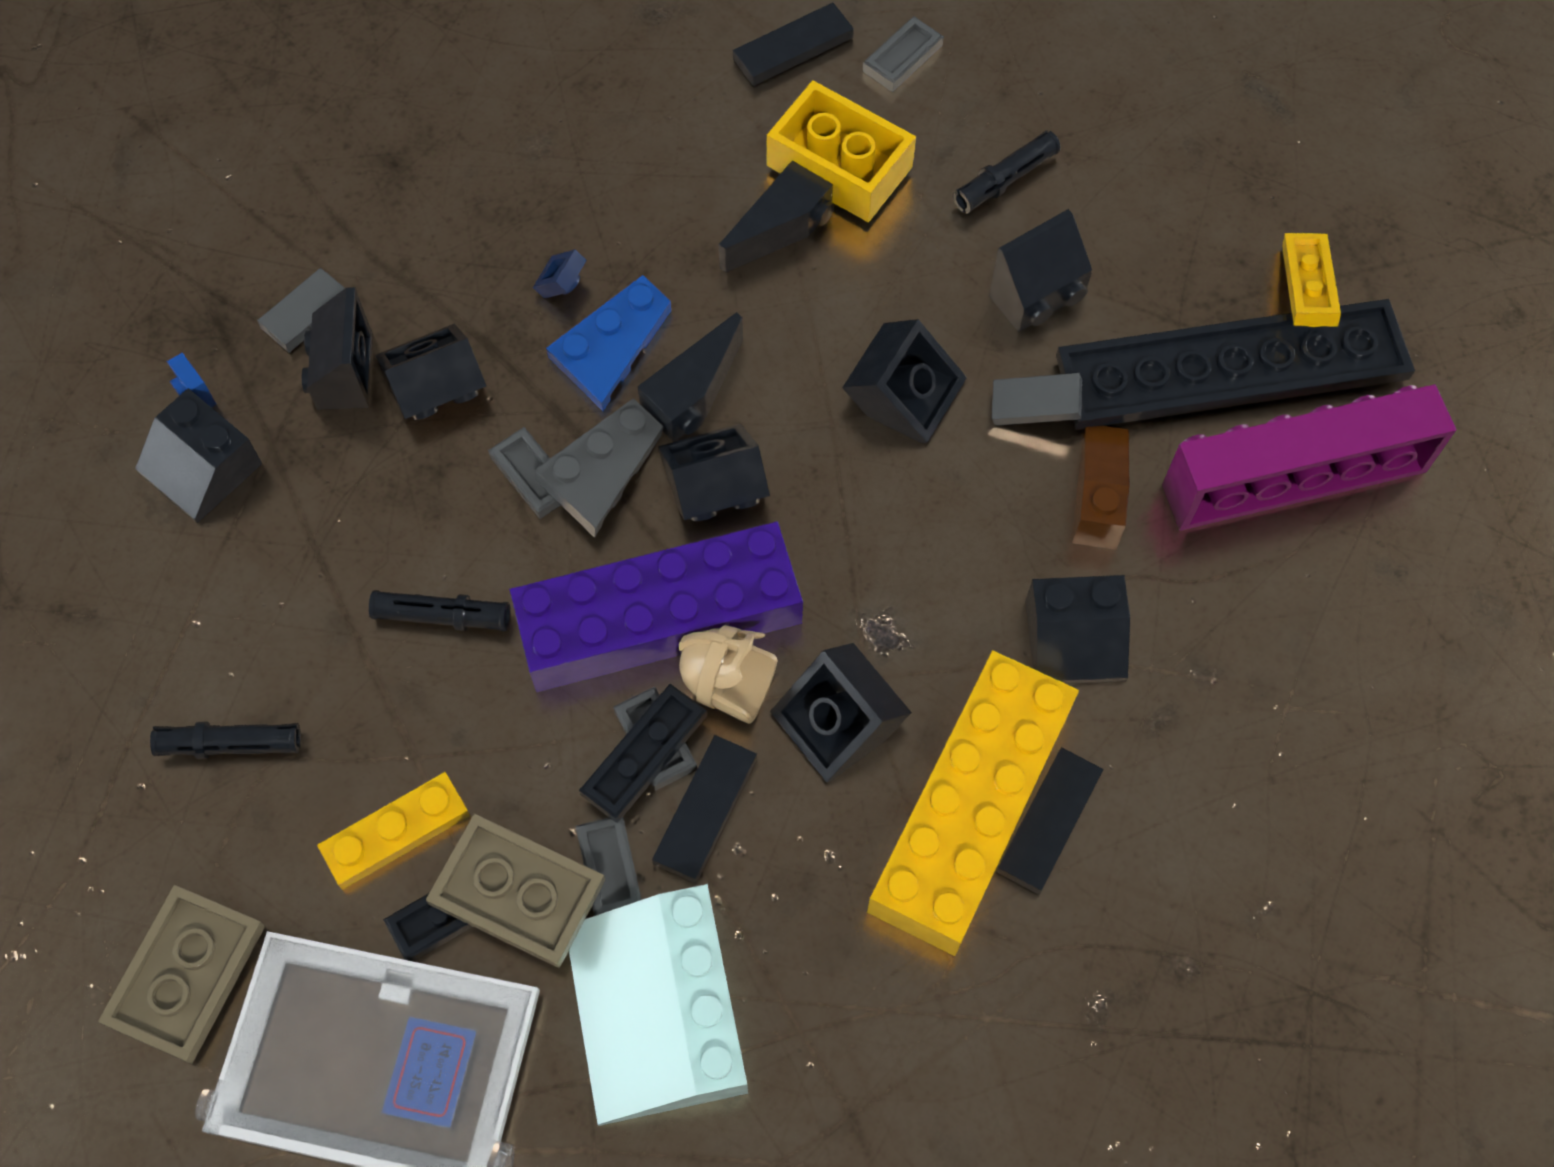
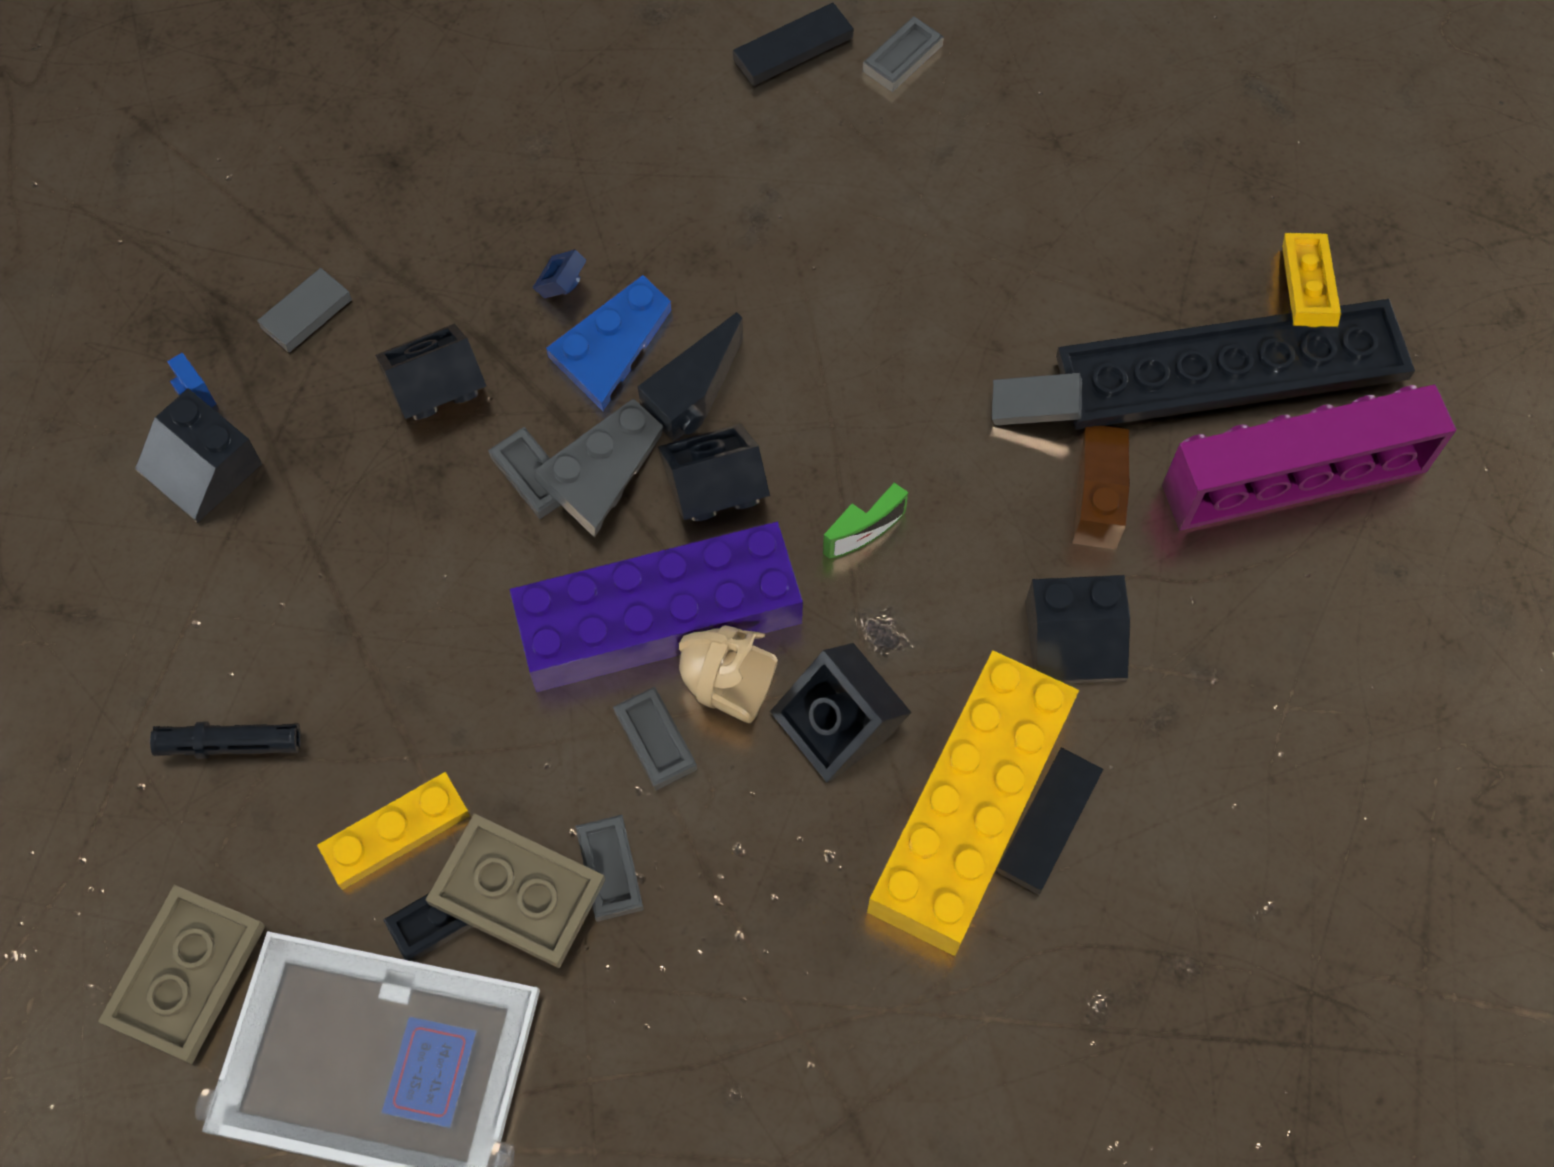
(339, 354): black slope -> none
(458, 611): black pin -> none
(643, 753): black tile -> none
(656, 1007): light aqua slope -> none
(704, 809): black tile -> none
(779, 218): black slope -> none
(844, 146): yellow brick -> none
(858, 528): none -> bright green slope
(905, 380): black slope -> none
(994, 179): black pin -> none
(1041, 272): black slope -> none

